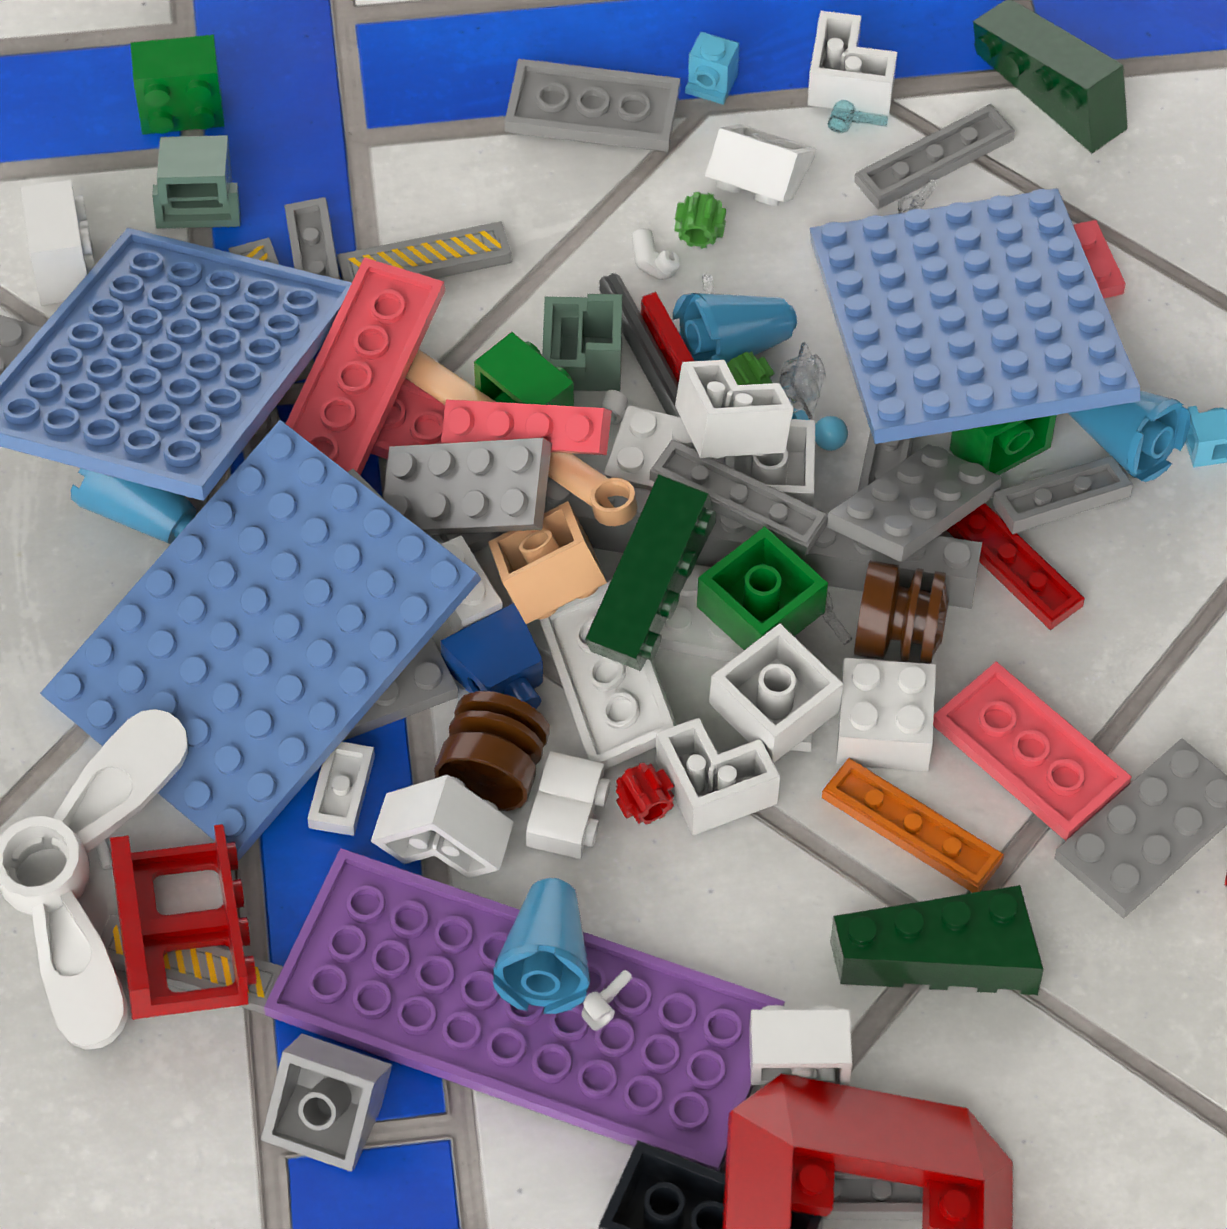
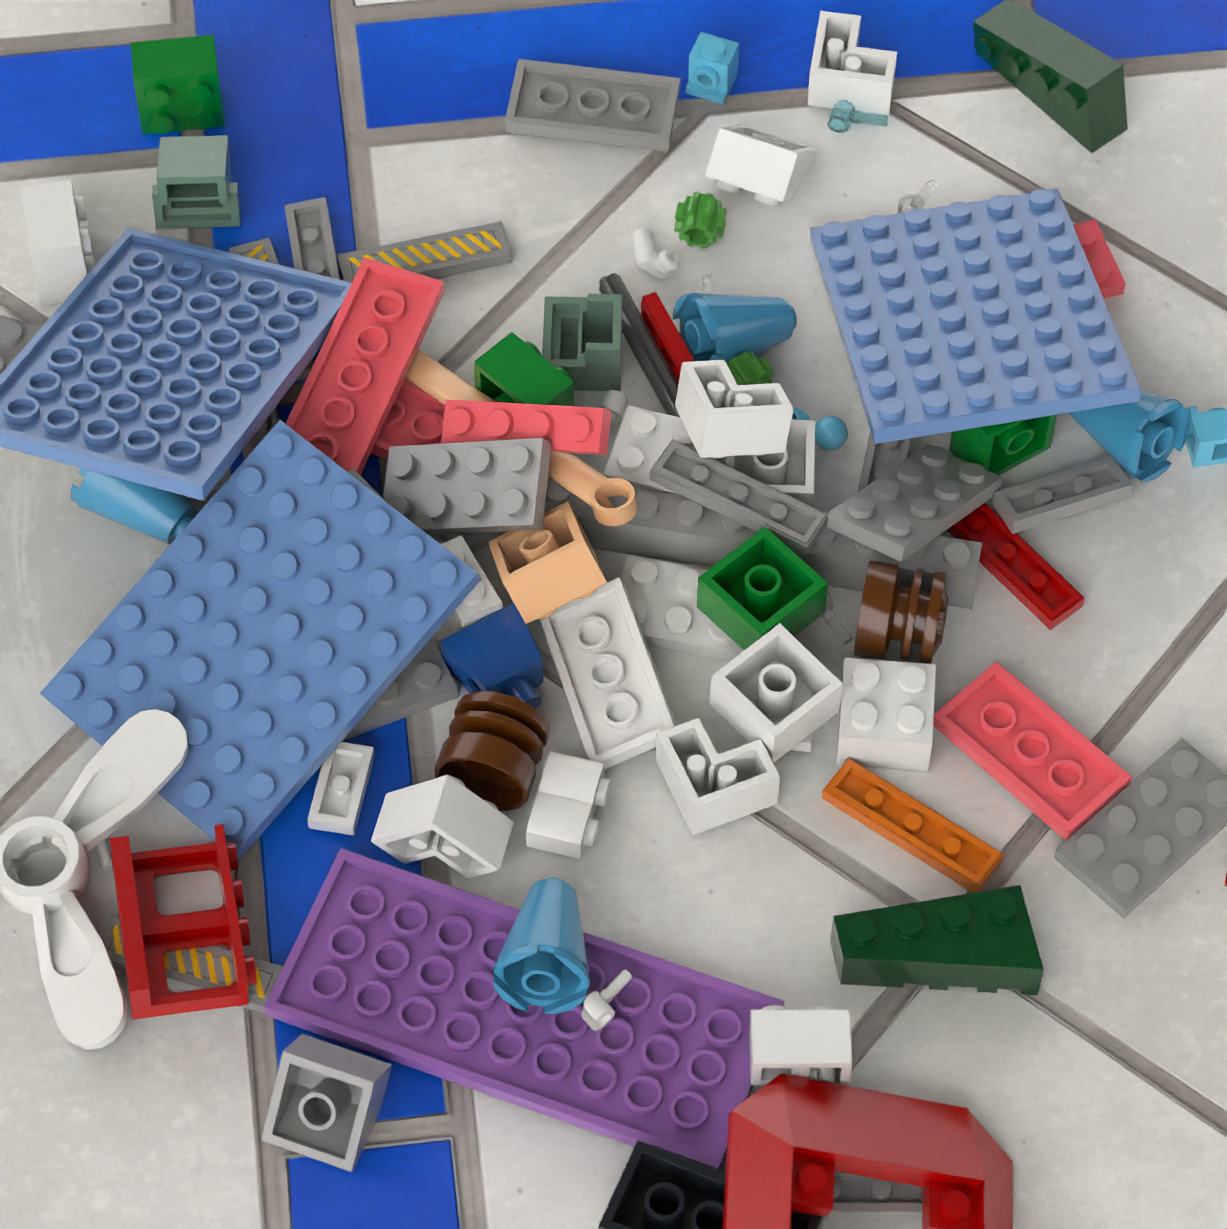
(644, 793): red gear -> none
(652, 573): dark green wedge -> none
(803, 380): clear hinge -> none
(934, 156): light grey tile -> none

